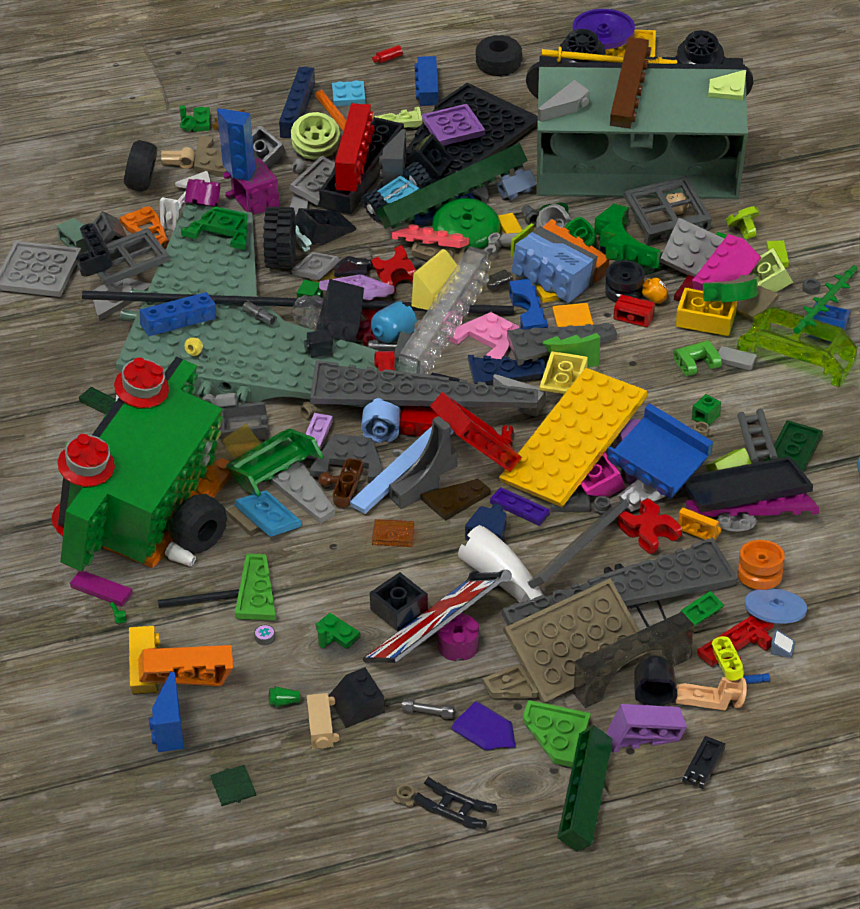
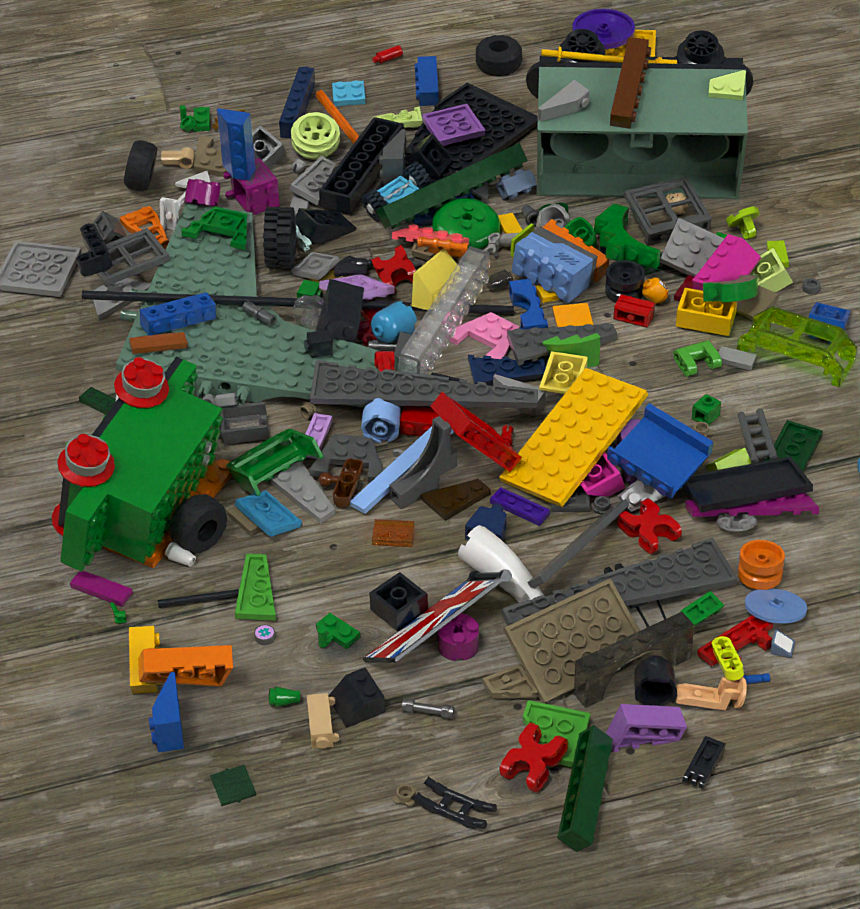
(70, 234): sand green brick -> none
(158, 342): none -> dark orange tile
(197, 346): light yellow plate -> none
(240, 441): clear yellow piece -> none
(354, 147): red brick -> none
(435, 245): none -> orange plate
(485, 728): dark purple tile -> none
(533, 757): none -> red piece
(698, 524): light orange bracket -> none
(821, 302): green plant -> none

